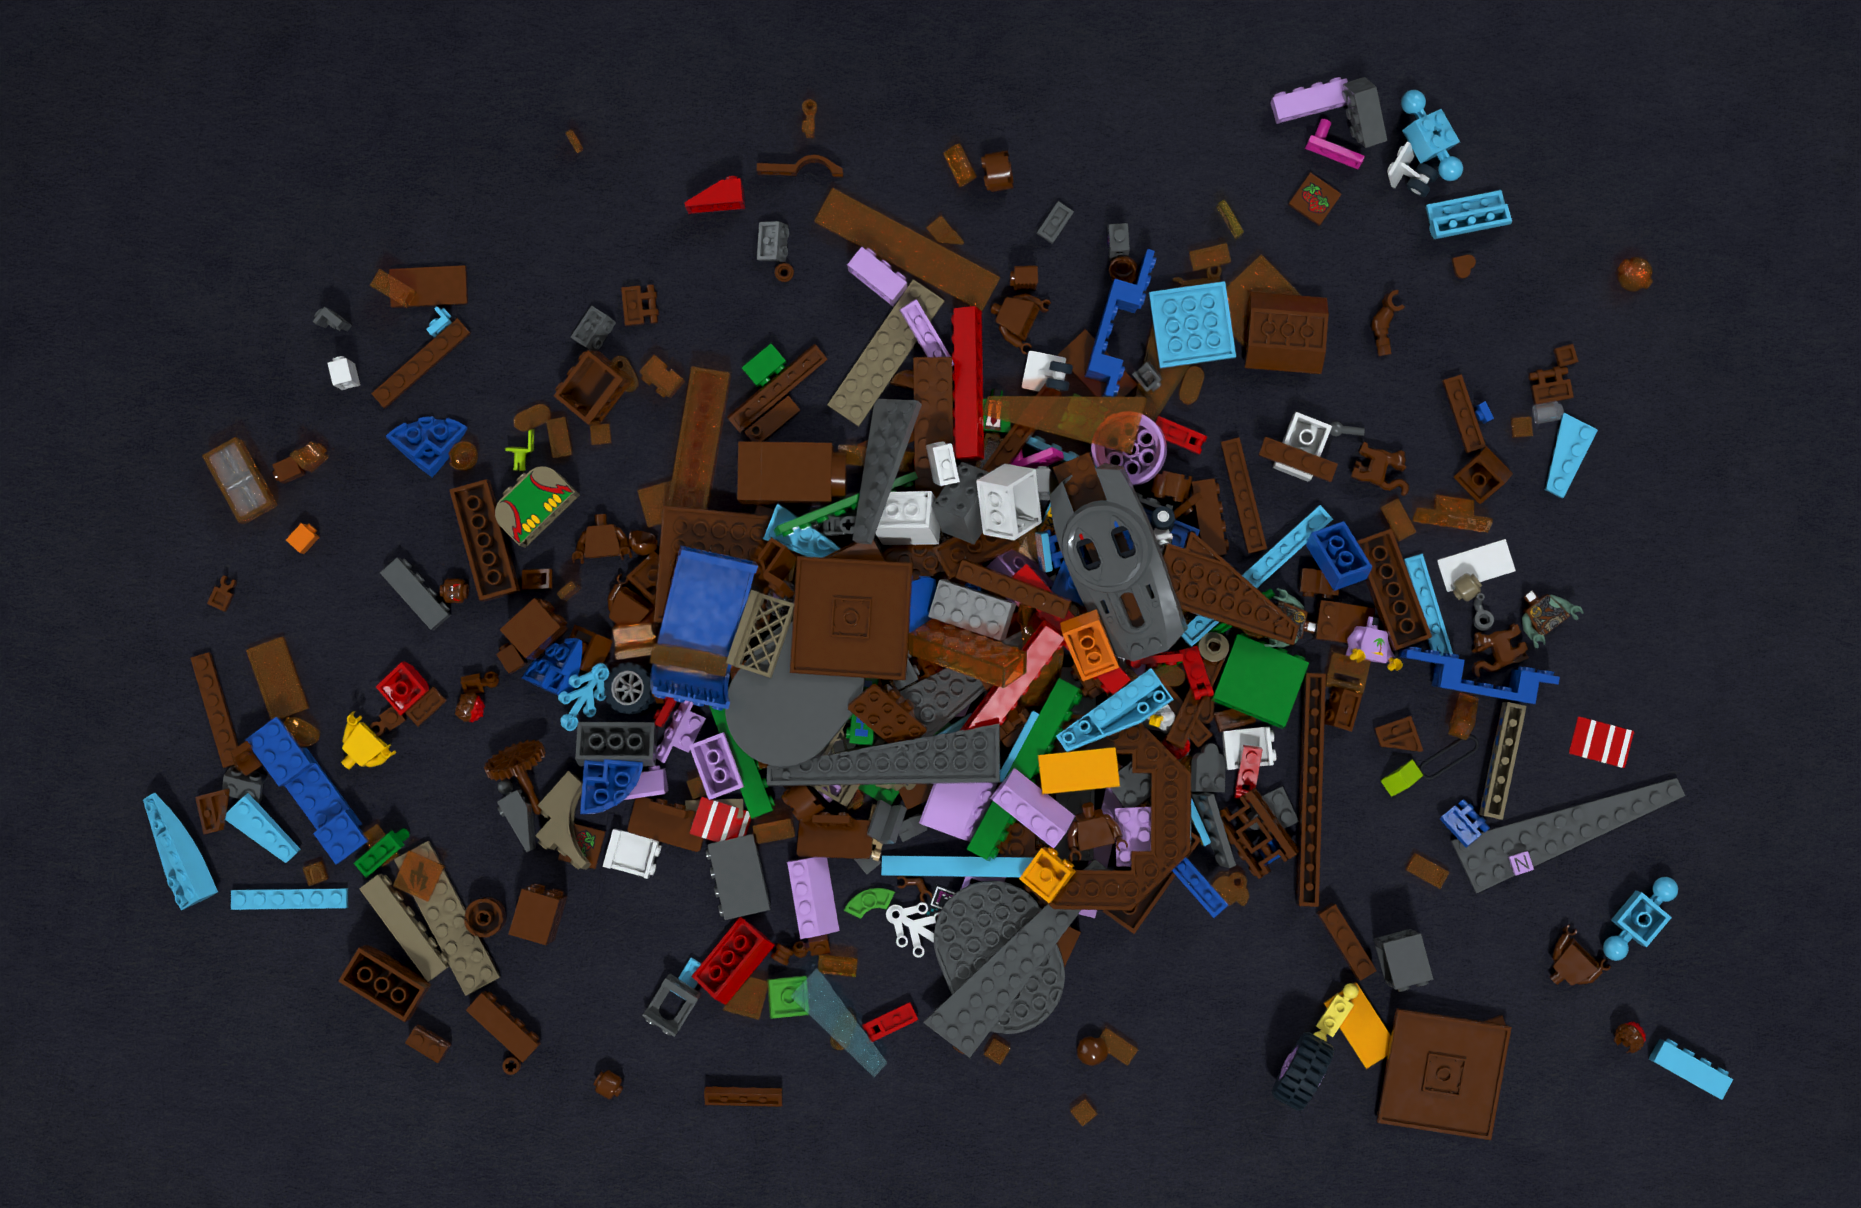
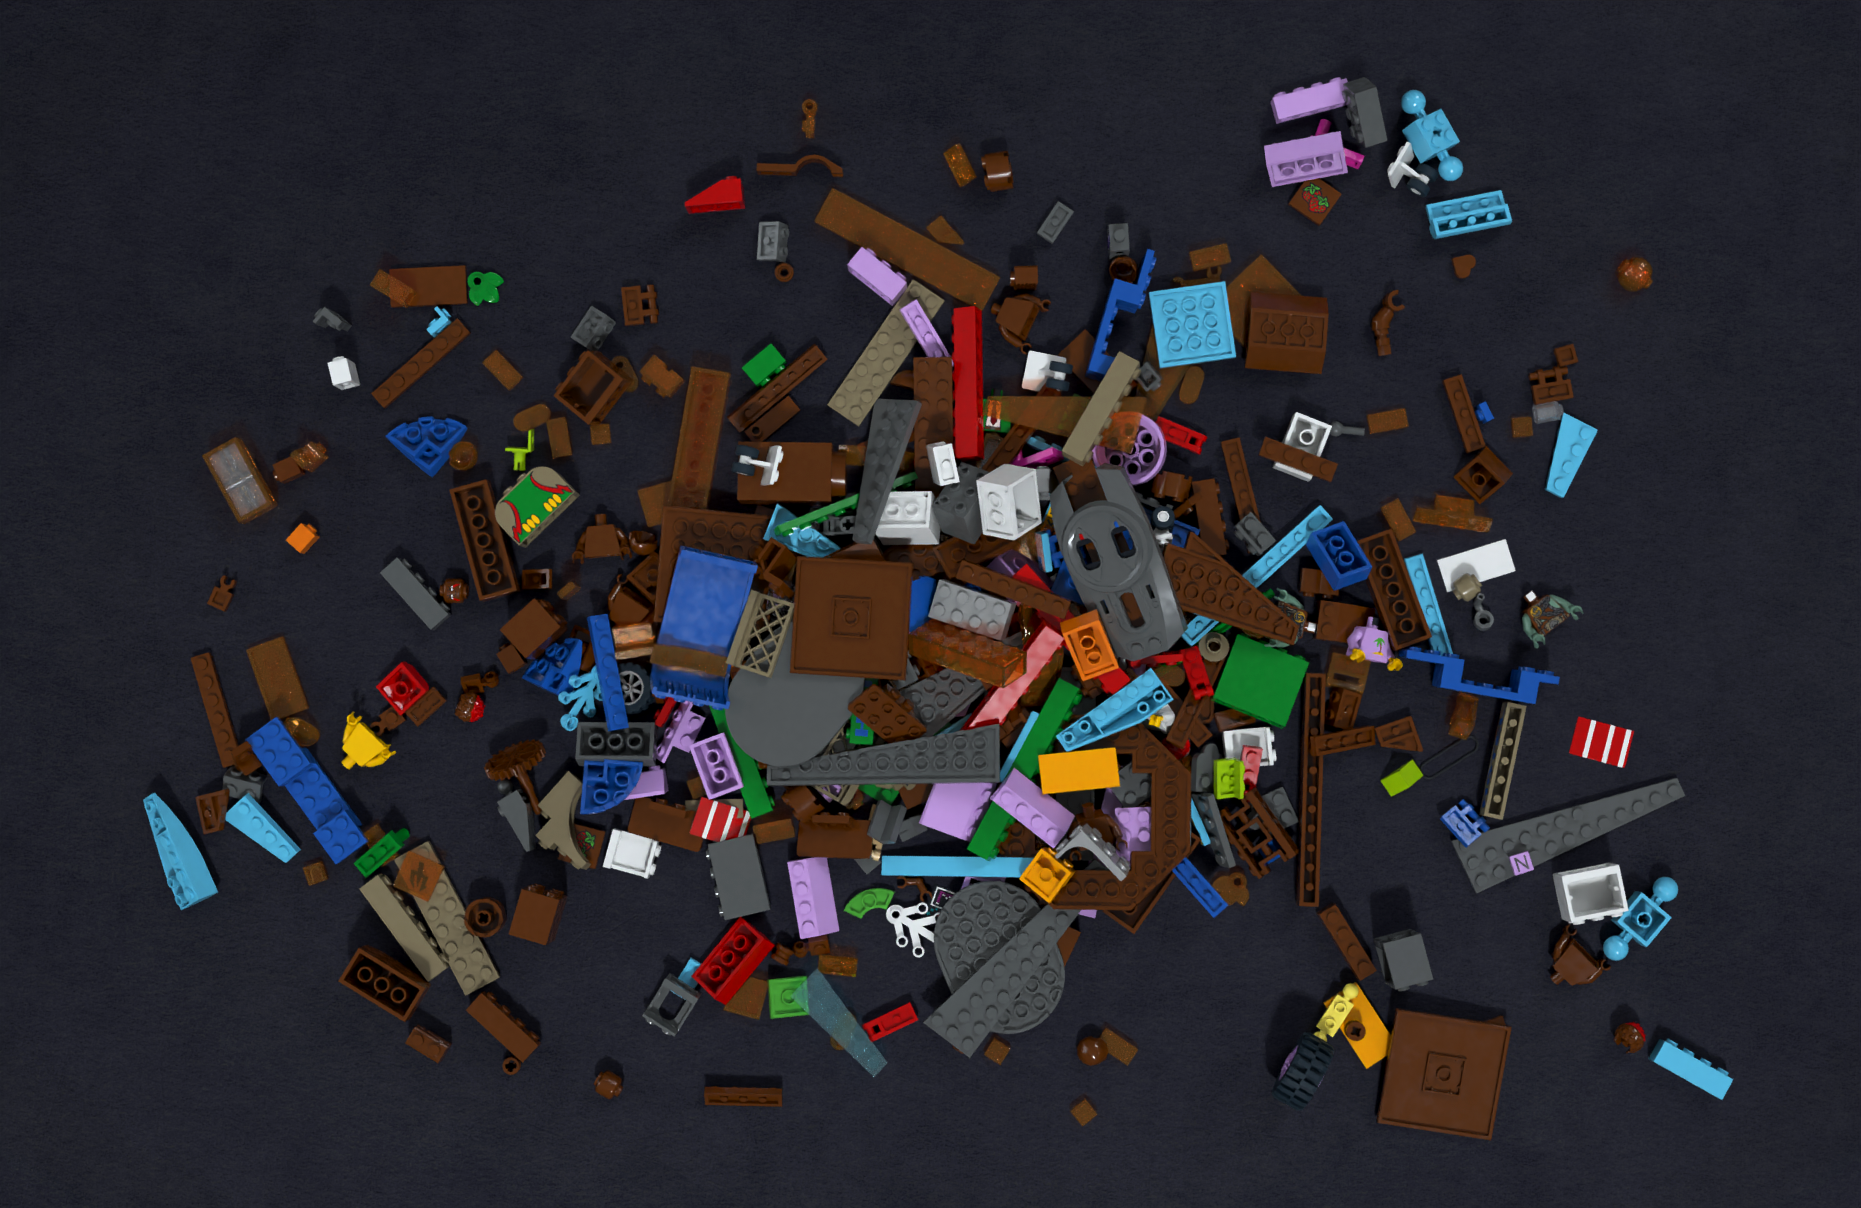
(289, 899): medium azure plate -> none
(486, 289): none -> green plate
(502, 370): none -> clear orange plate
(574, 141): clear orange tile -> none
(607, 672): none -> blue plate
(748, 453): none -> white plate
(1092, 840): none -> light grey bracket
(1101, 409): none -> dark tan brick
(1229, 778): none -> lime bracket
(1230, 219): clear yellow tile -> none
(1253, 534): none -> dark grey bracket
(1305, 159): none -> lavender slope
(1342, 740): none -> reddish brown plate
(1352, 1027): none -> reddish brown wheel
(1377, 468): reddish brown animal -> none
(1387, 421): none -> clear orange tile
(1427, 871): clear orange tile -> none
(1501, 648): reddish brown animal -> none
(1590, 893): none -> white container

